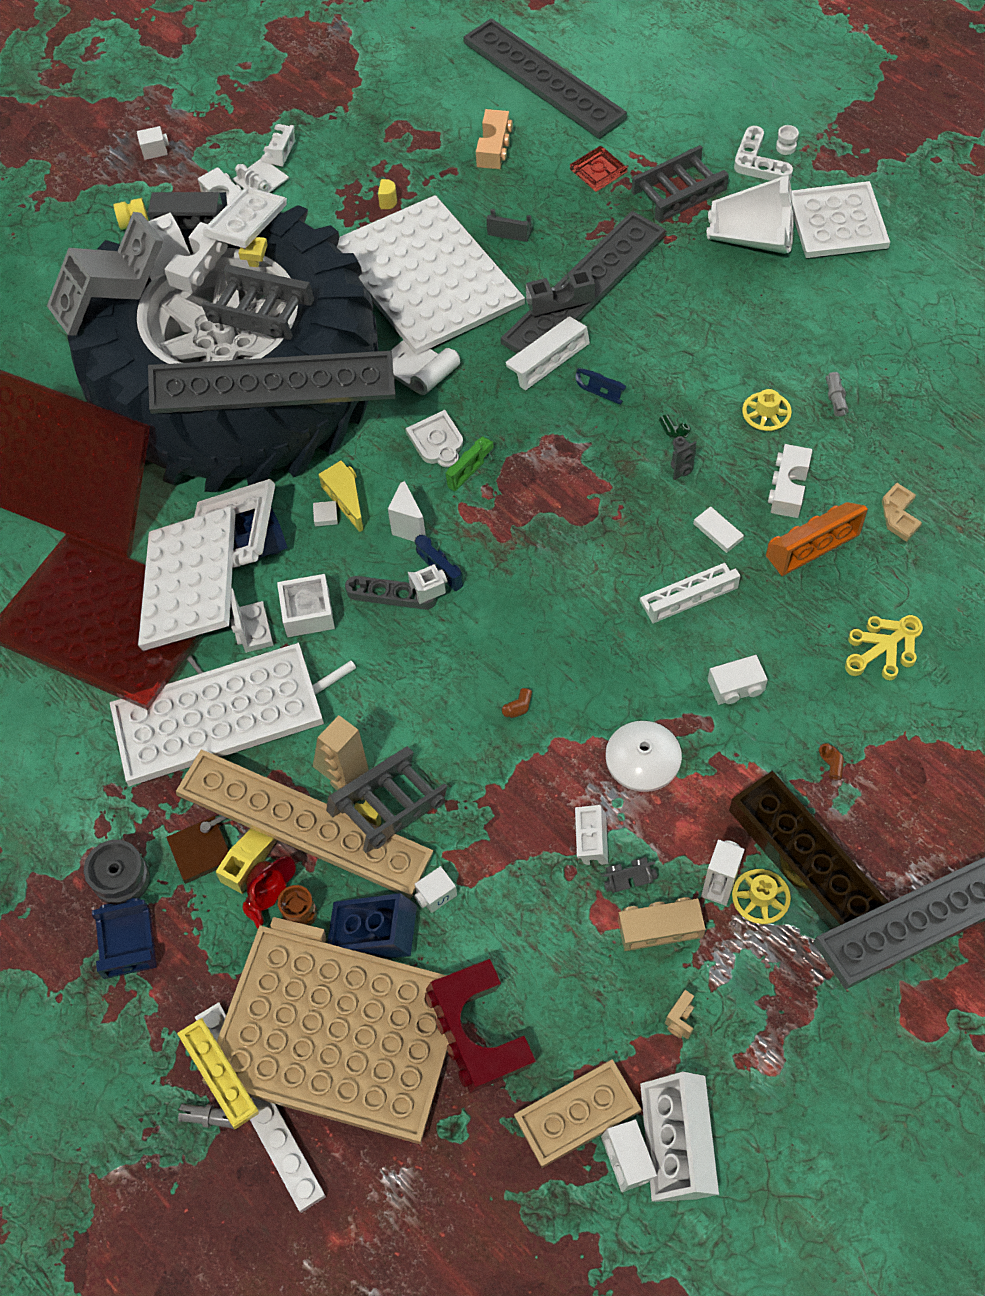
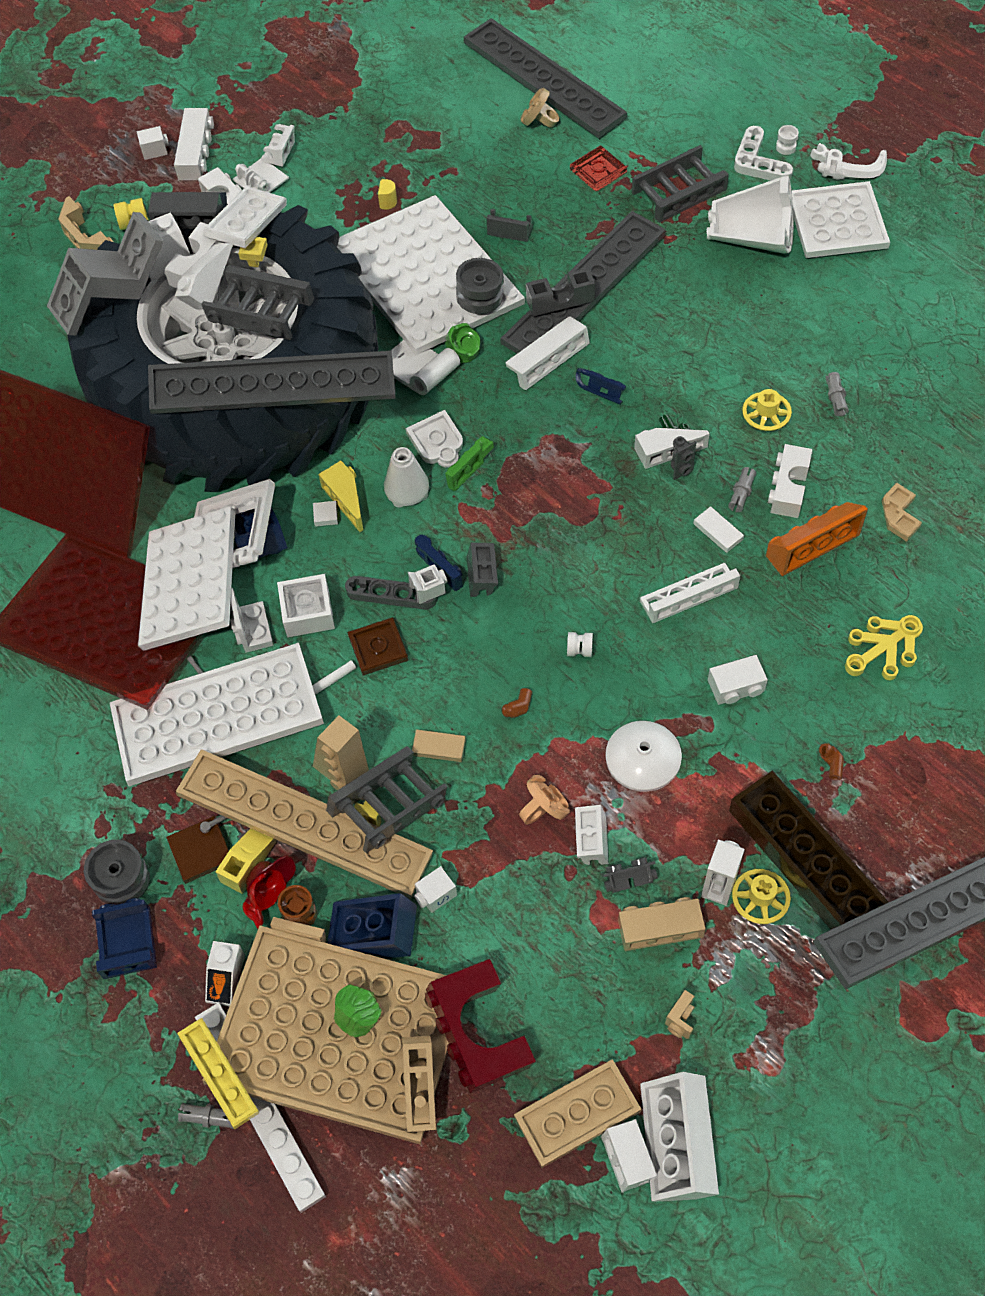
(70, 219): none -> tan slope
(193, 143): none -> white brick
(203, 277): none -> white slope
(223, 972): none -> white slope
(356, 1010): none -> bright green hair
(377, 646): none -> reddish brown tile
(405, 479): none -> white cone
(405, 515): white slope -> none
(419, 1083): none -> tan slope
(438, 745): none -> tan tile
(463, 341): none -> bright green hair
(479, 285): none -> dark grey wheel
(481, 568): none -> dark grey hinge
(491, 148): light nougat arch -> none
(540, 110): none -> tan tile
(544, 800): none -> light nougat tile
(573, 644): none -> white wheel
(657, 444): none -> white slope
(742, 489): none -> light grey pin
(832, 165): none -> white piece

